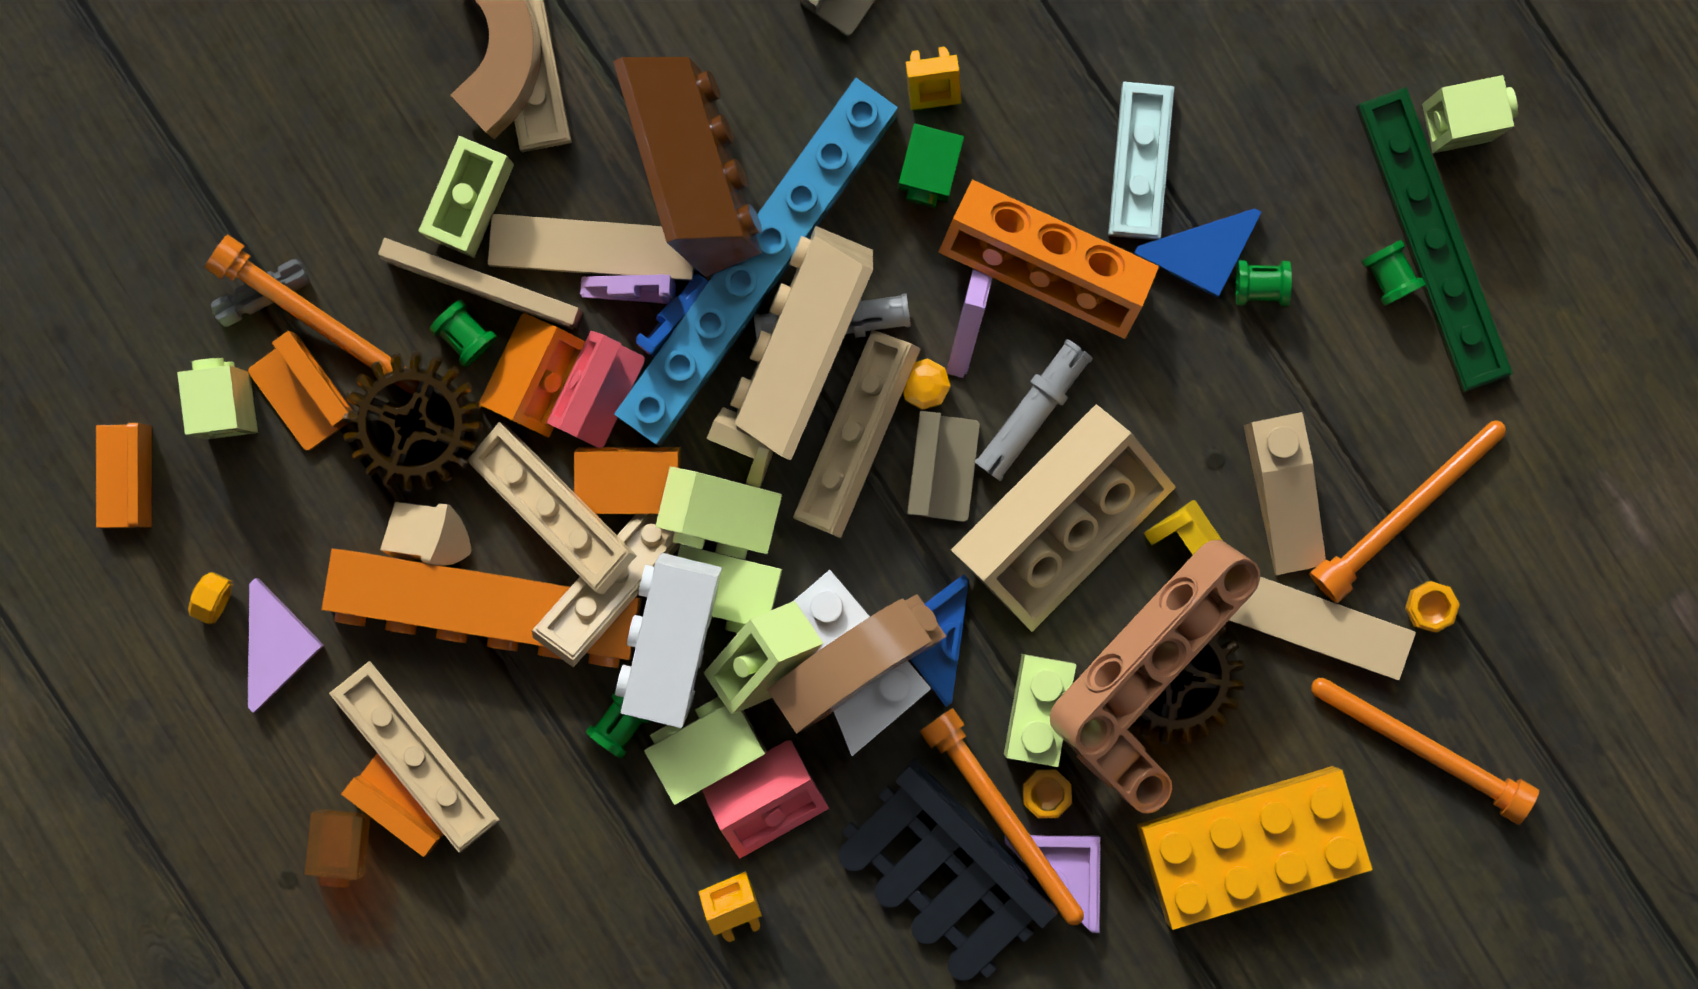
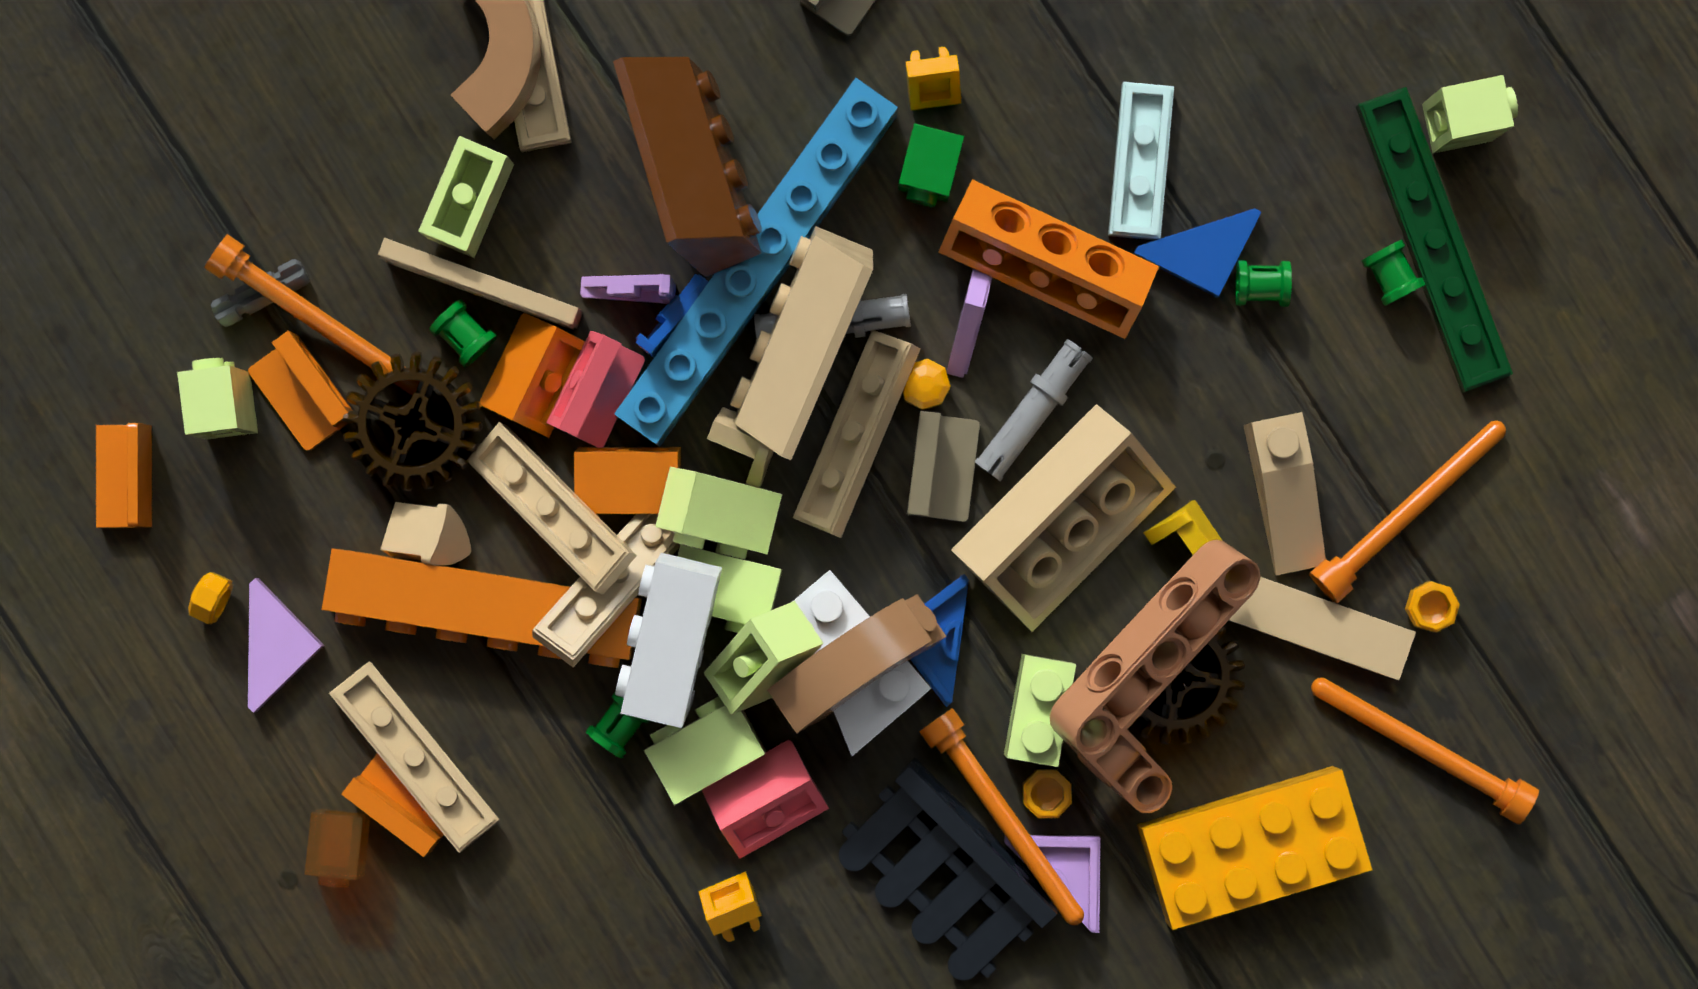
(583, 247): tan tile -> none

